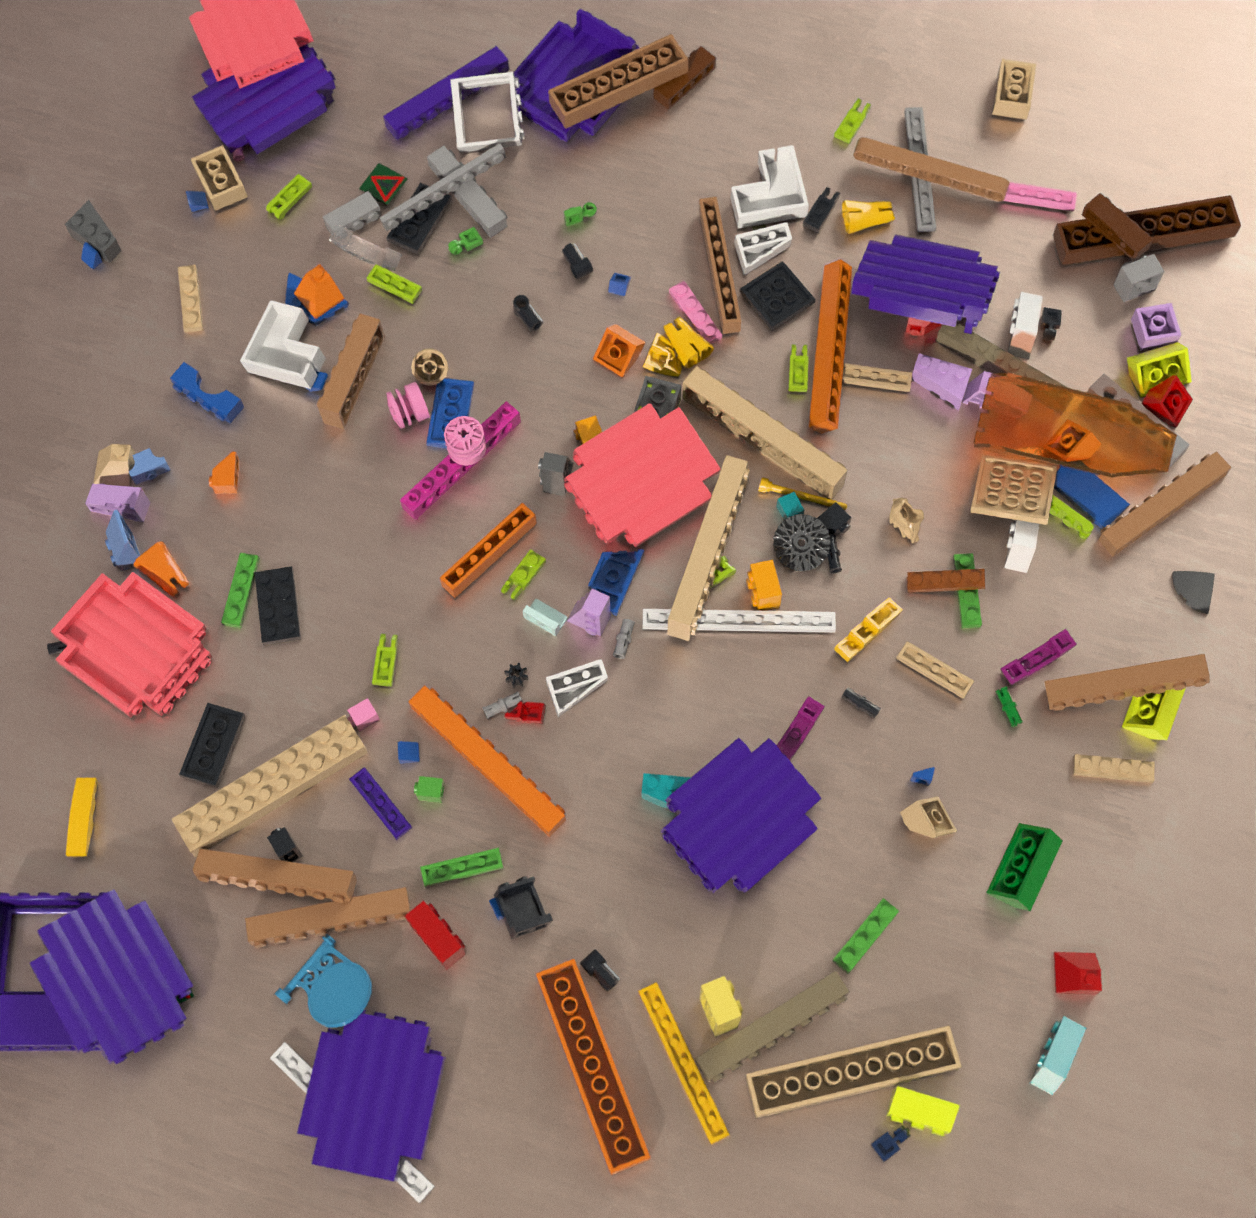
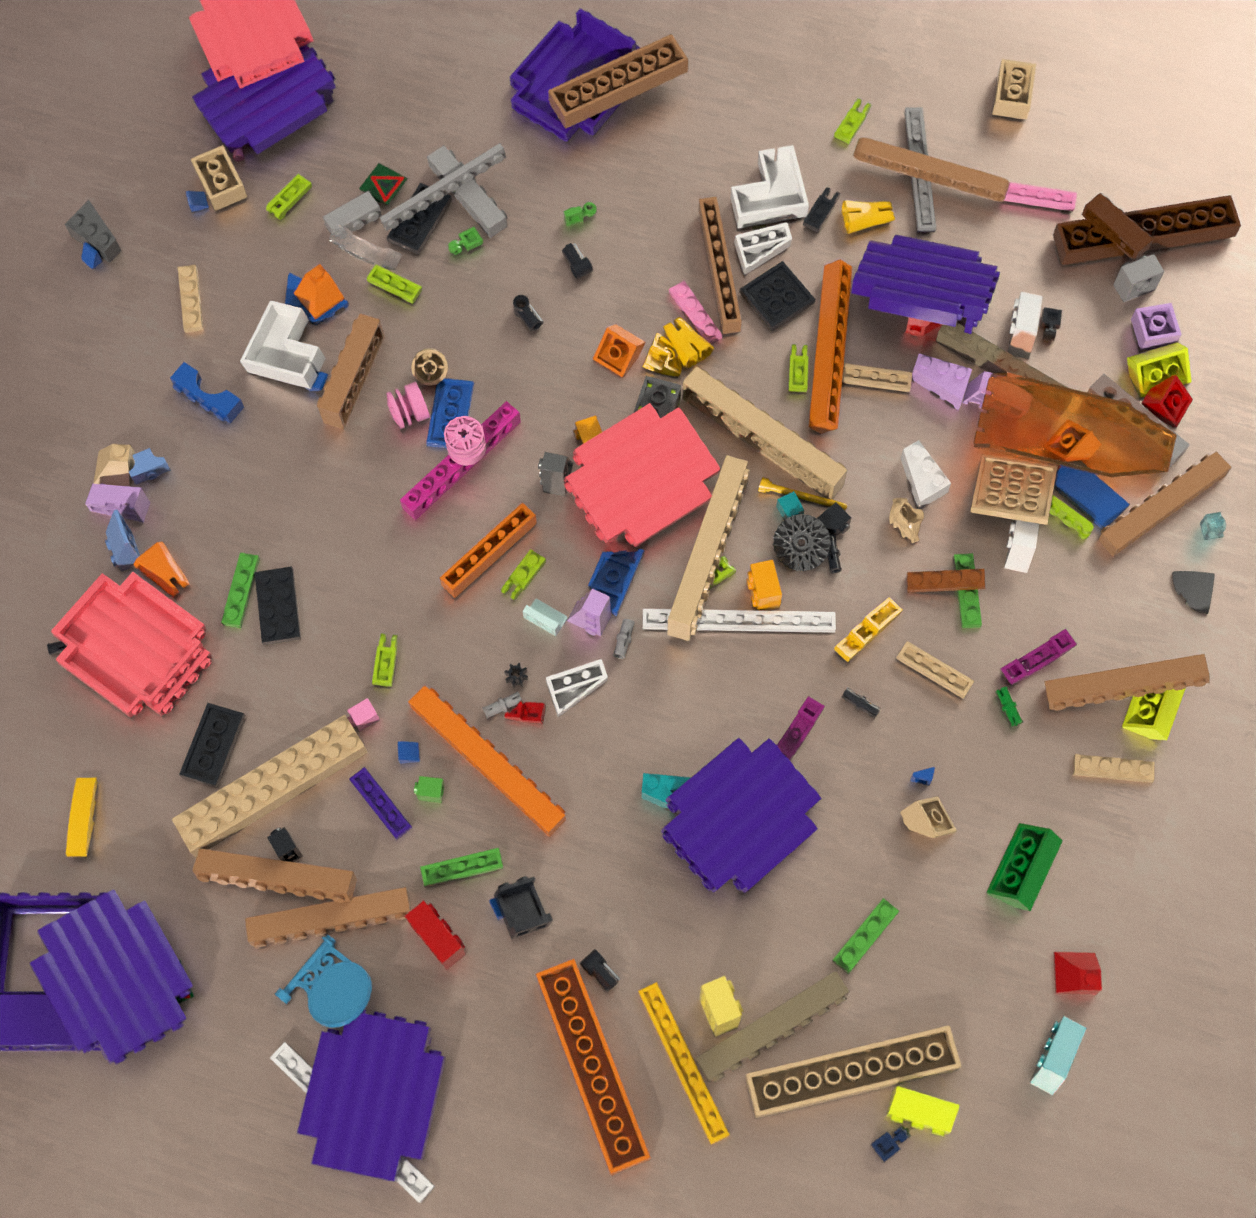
(226, 475): orange slope -> none
(439, 96): dark purple brick -> none
(481, 81): white window -> none
(619, 284): blue slope -> none
(699, 66): reddish brown brick -> none
(924, 475): none -> white wedge
(1216, 526): none -> clear light blue brick

